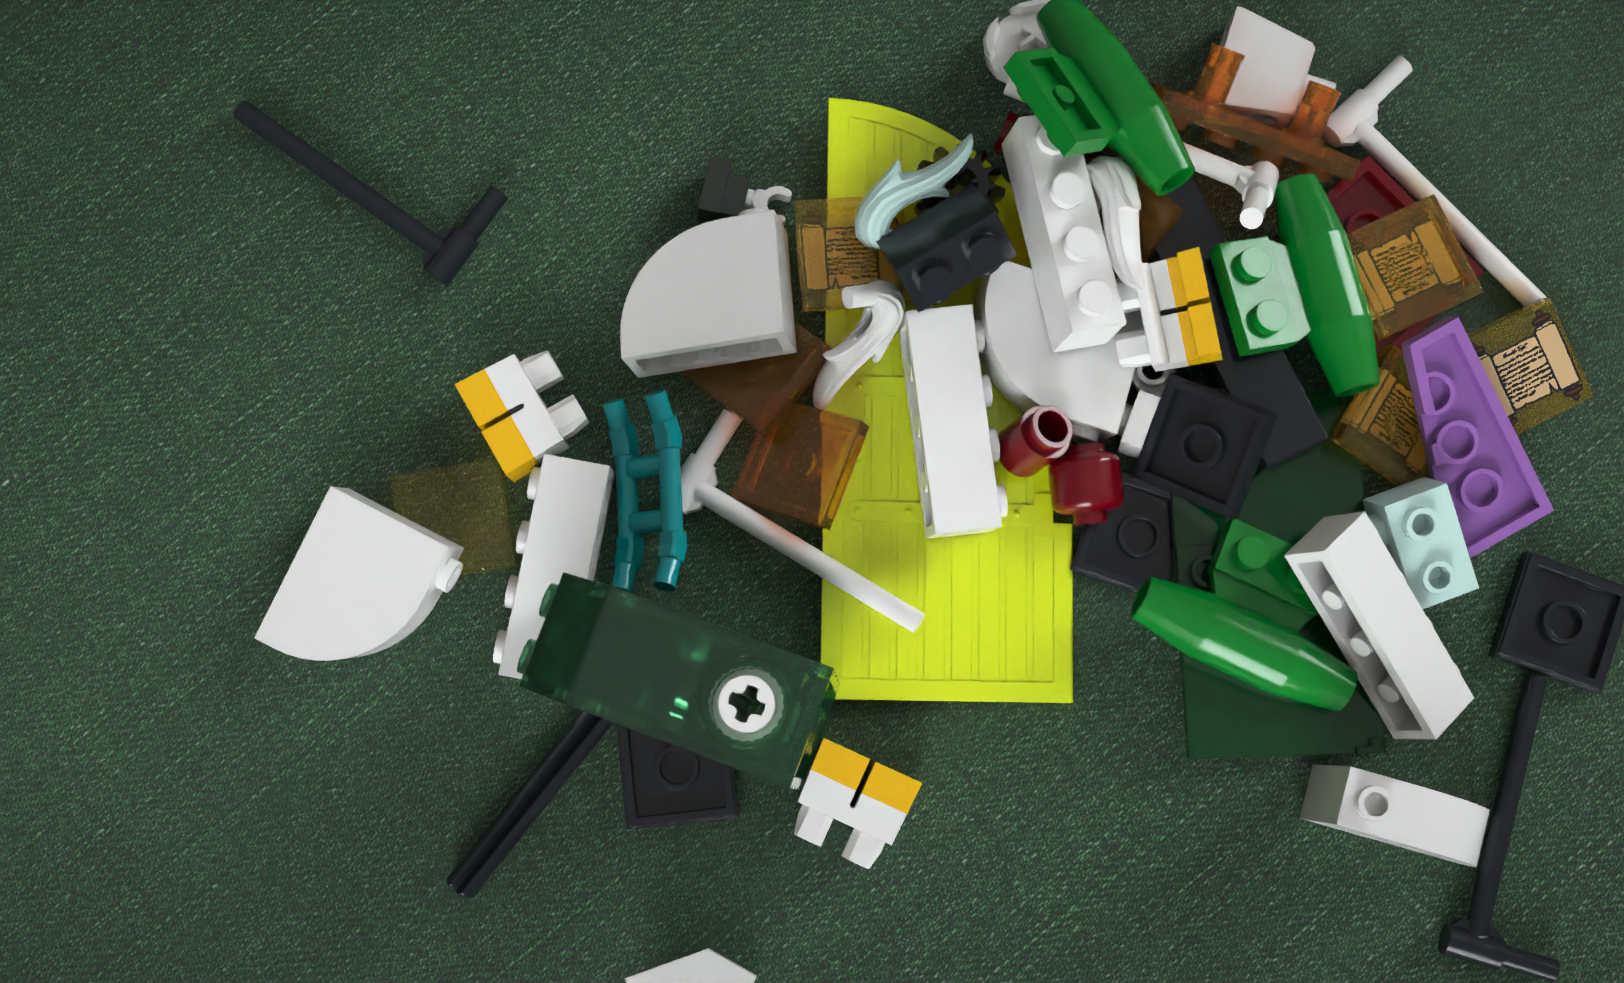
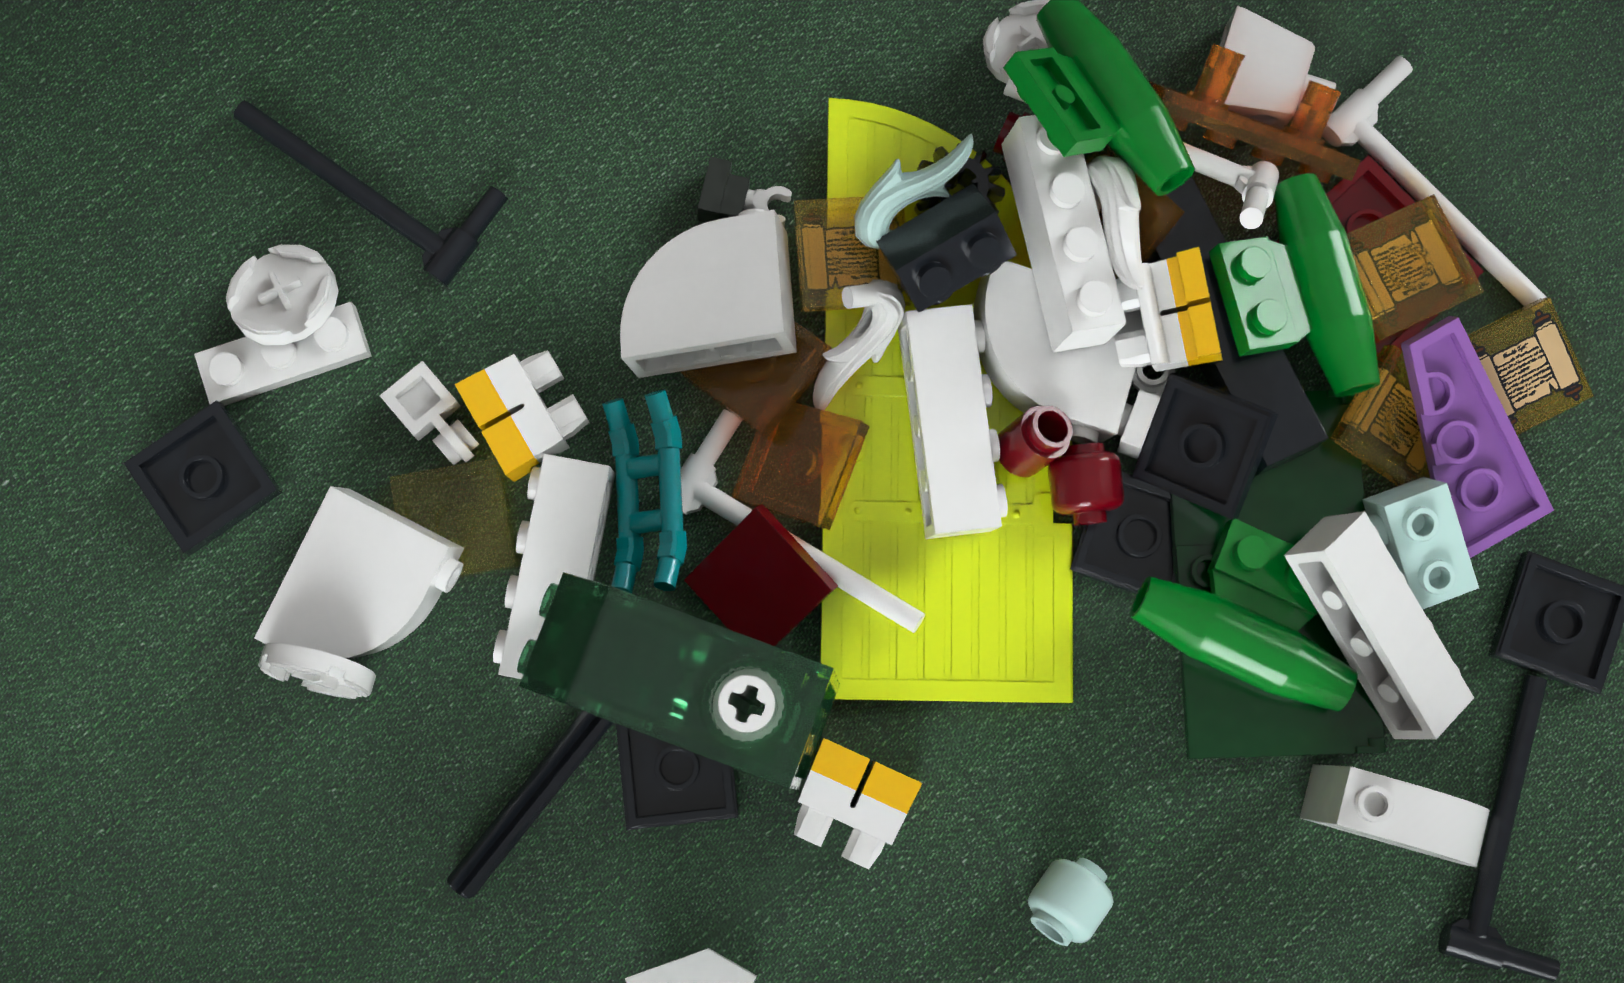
(203, 477): none -> black plate
(250, 368): none -> white plate
(282, 295): none -> white tile
(318, 670): none -> white tile
(424, 404): none -> white plate
(760, 579): none -> dark red tile
(1070, 901): none -> light aqua head

